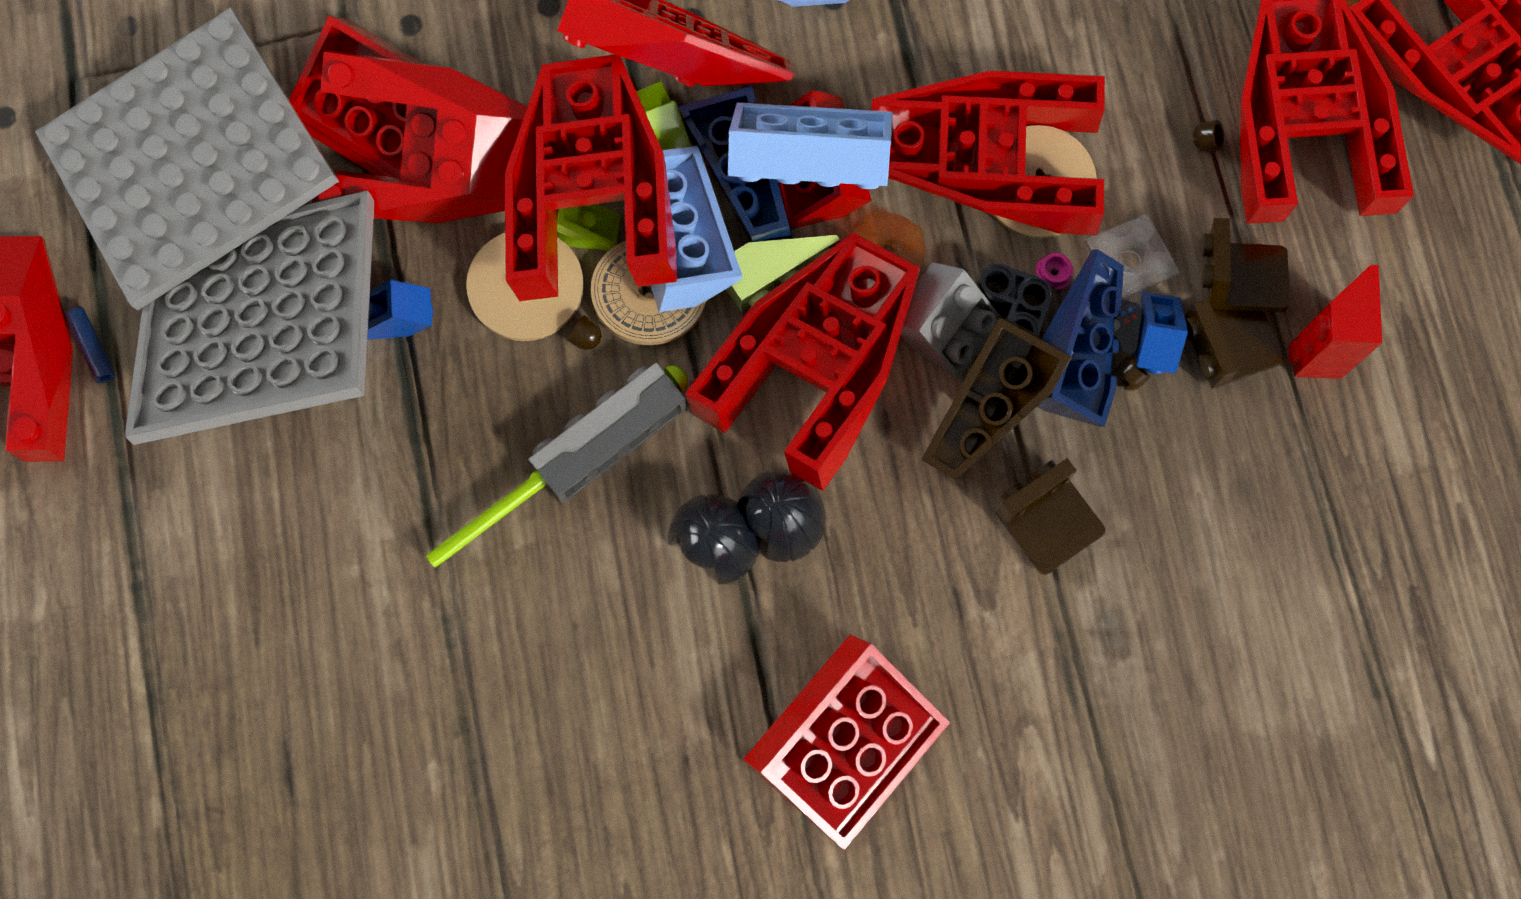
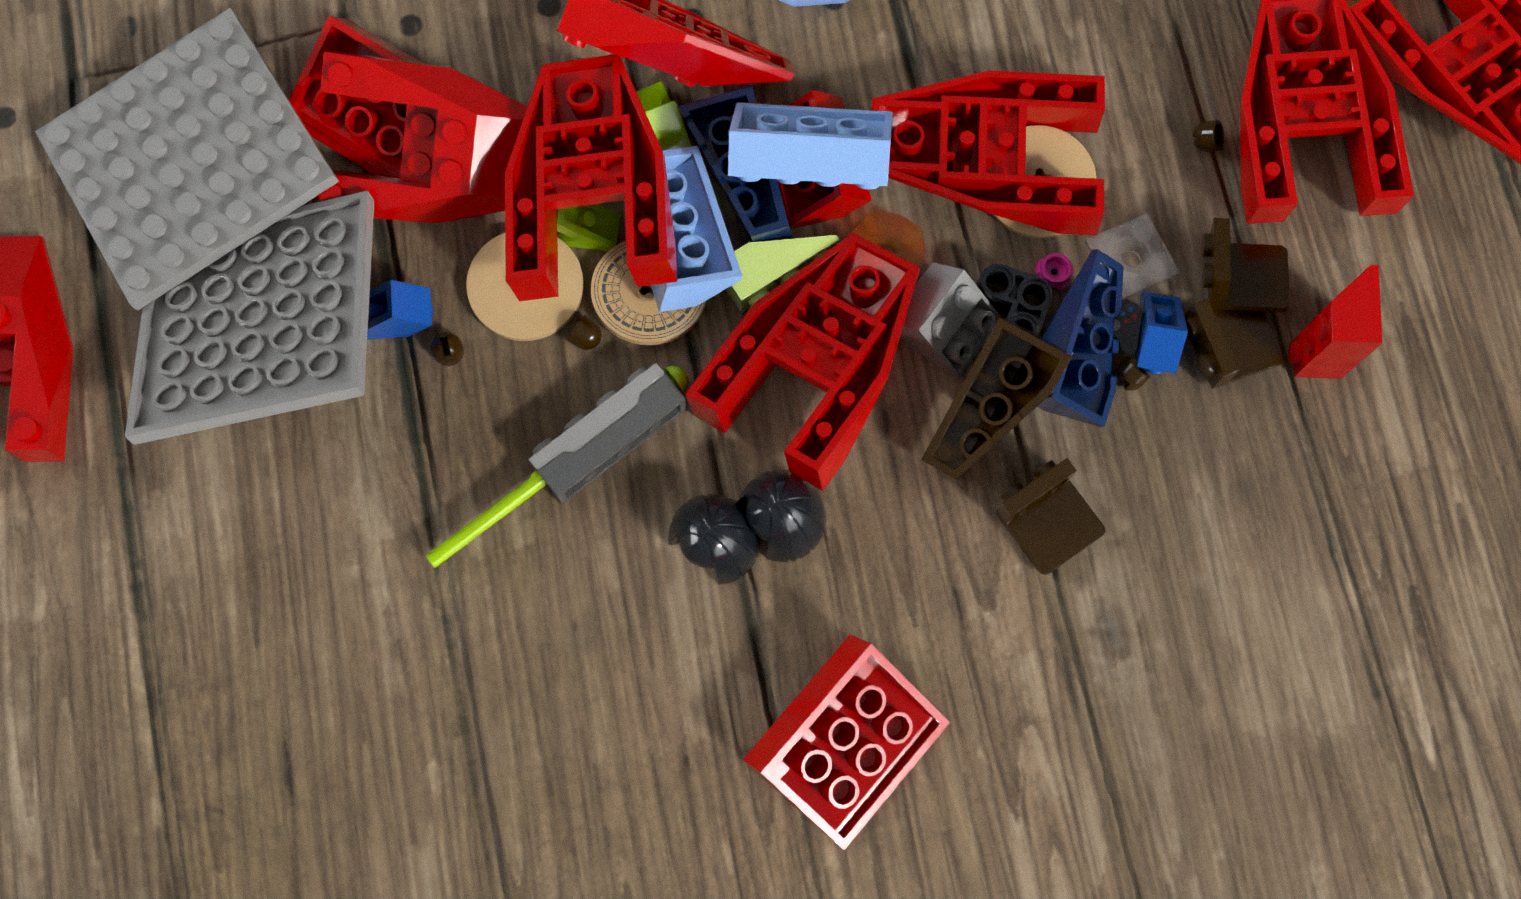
(90, 345): dark blue piece -> none
(455, 345): none -> dark brown hinge

